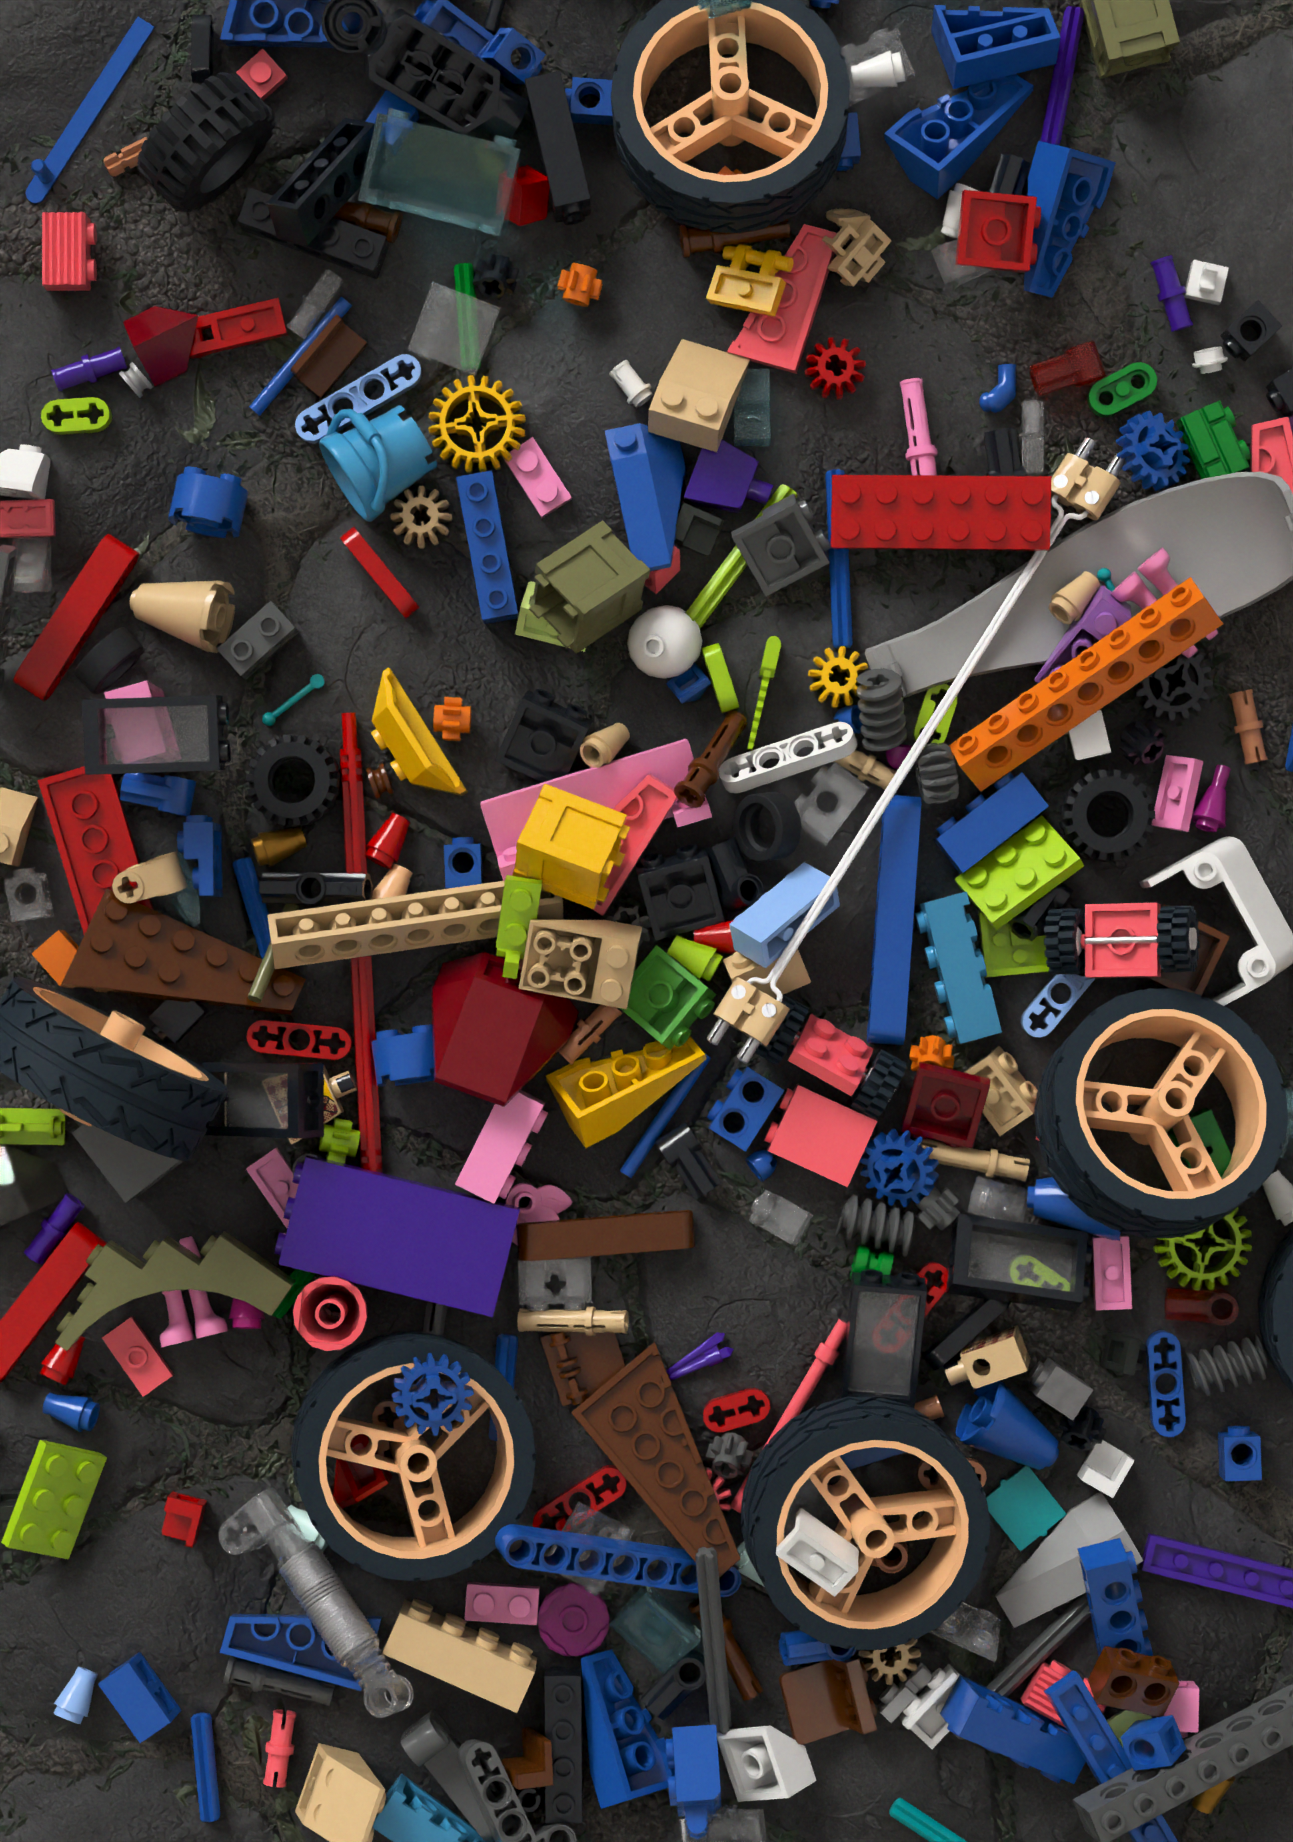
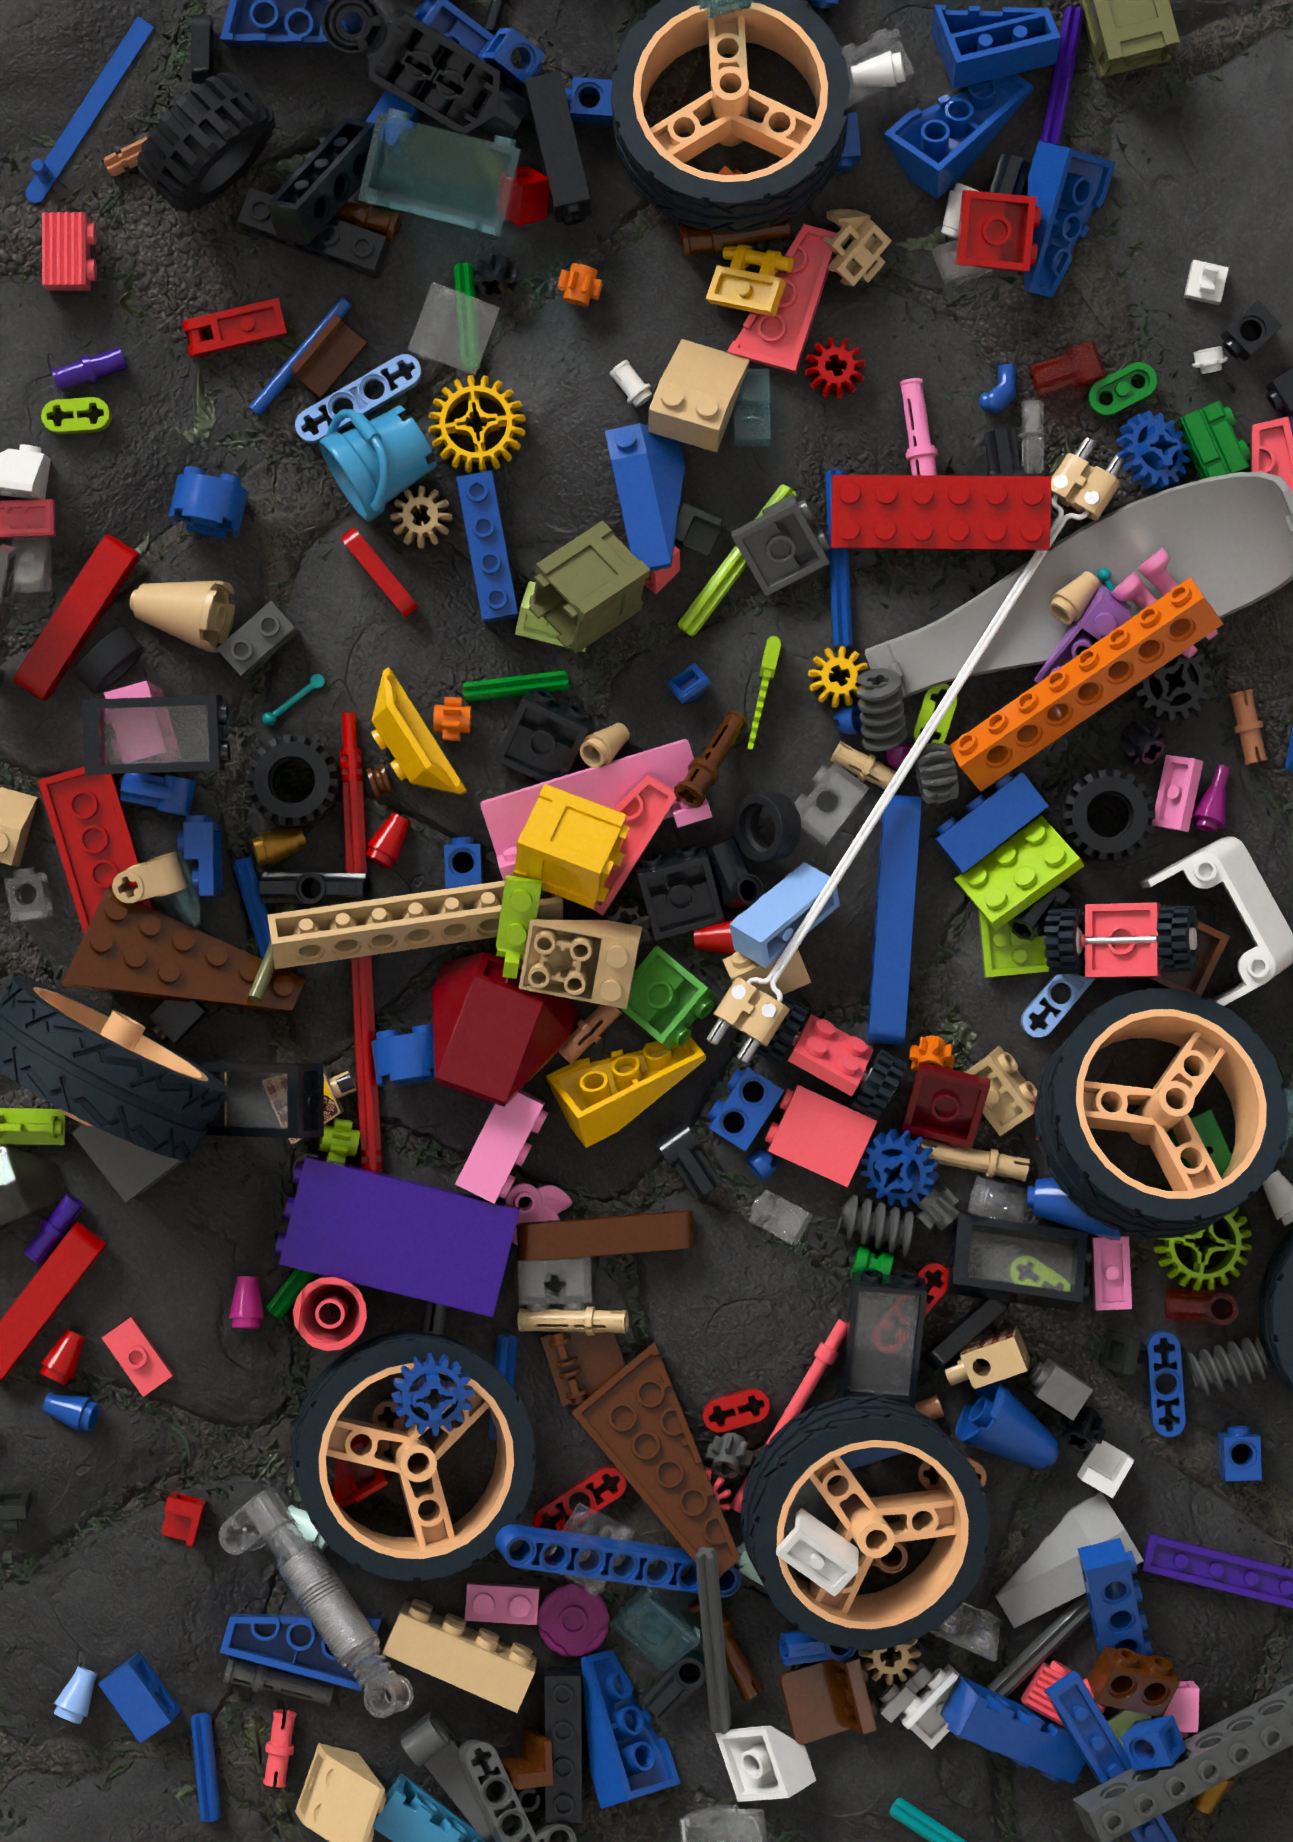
(54, 1499): lime plate -> none
(57, 954): orange brick -> none
(121, 1277): olive arch -> none
(136, 380): light grey bush -> none
(162, 341): dark red slope -> none
(179, 1326): bright pink piece -> none
(262, 74): coral plate -> none
(273, 1028): red beam -> none
(274, 1180): bright pink plate -> none
(315, 303): clear axle -> none
(393, 883): light nougat cone -> none
(514, 686): none -> green axle
(538, 478): bright pink plate -> none
(661, 1120): blue bar -> none
(664, 642): white cylinder -> none
(695, 957): lime cone -> none
(697, 1775): blue hinge -> none
(702, 1356): dark purple piece -> none
(720, 677): lime beam -> none
(725, 480): dark purple torso -> none
(786, 752): white beam -> none
(959, 968): dark azure wedge -> none
(1024, 1507): teal piece -> none
(1089, 738): white panel -> none
(1171, 293): dark purple pin -> none

